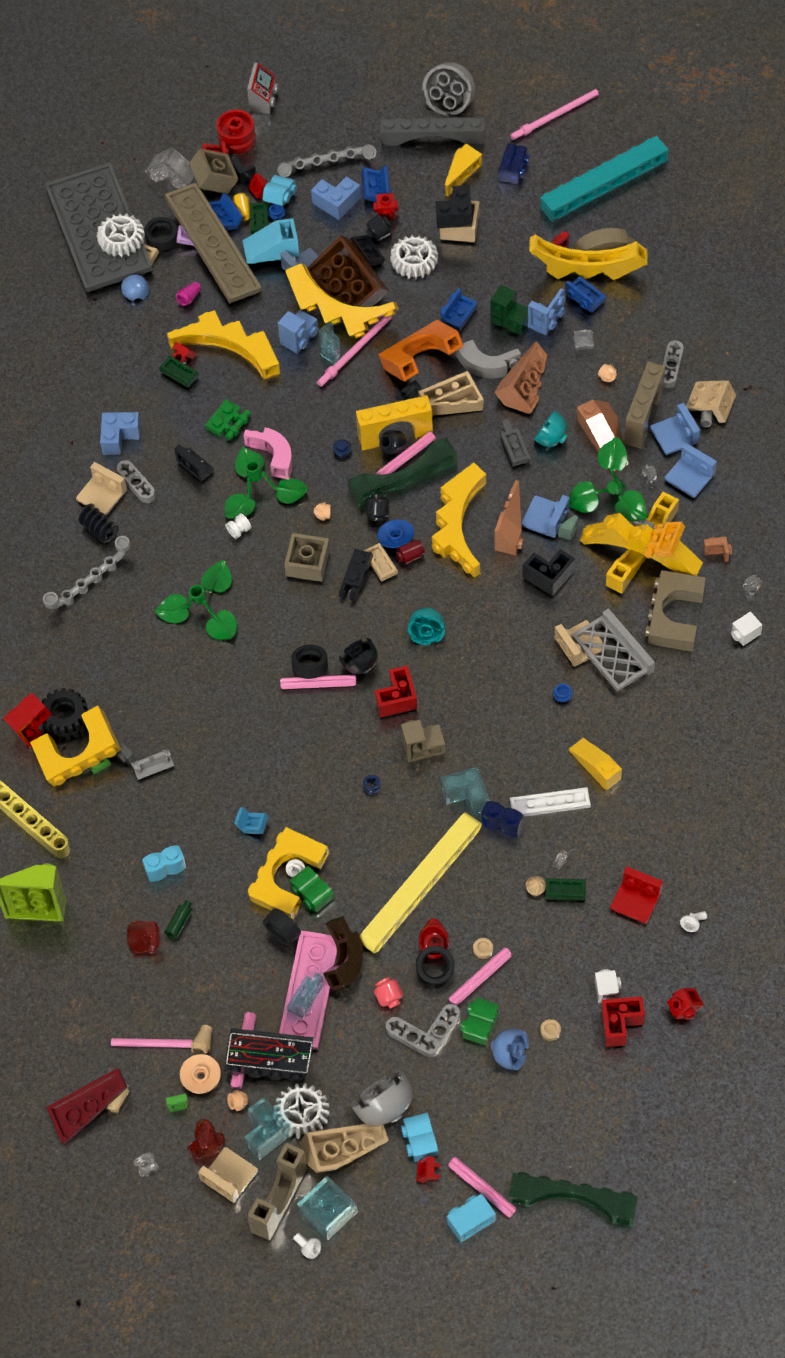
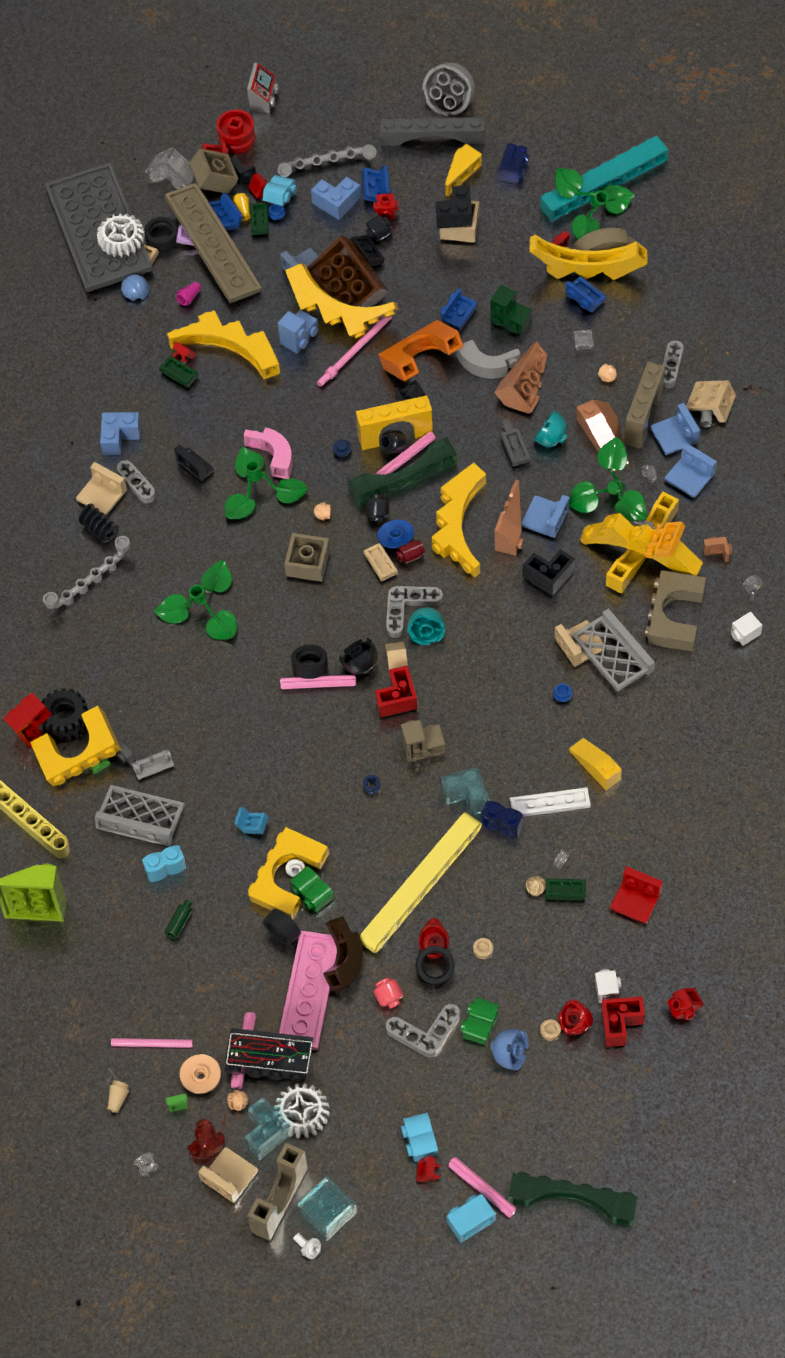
(83, 1105): dark red wing -> none
(135, 827): none -> light grey fence
(143, 936): clear red hair -> none
(202, 1041): tan cone -> none
(224, 416): green plate -> none
(237, 526): white wheel -> none
(271, 242): medium azure slope -> none
(305, 995): clear light blue bracket -> none
(329, 343): clear light blue bracket -> none
(336, 1147): tan wedge -> none
(356, 573): black hinge -> none
(388, 1105): light grey cylinder -> none
(396, 655): none -> tan slope
(401, 602): none -> light grey beam
(413, 261): white gear -> none
(454, 395): tan wedge -> none
(480, 976): bright pink axle -> none
(527, 128): bright pink bar -> none
(545, 318): medium blue bracket -> none
(568, 528): sand green slope -> none
(583, 1018): none -> red hair
(613, 196): none -> green plant
(691, 922): white plate -> none

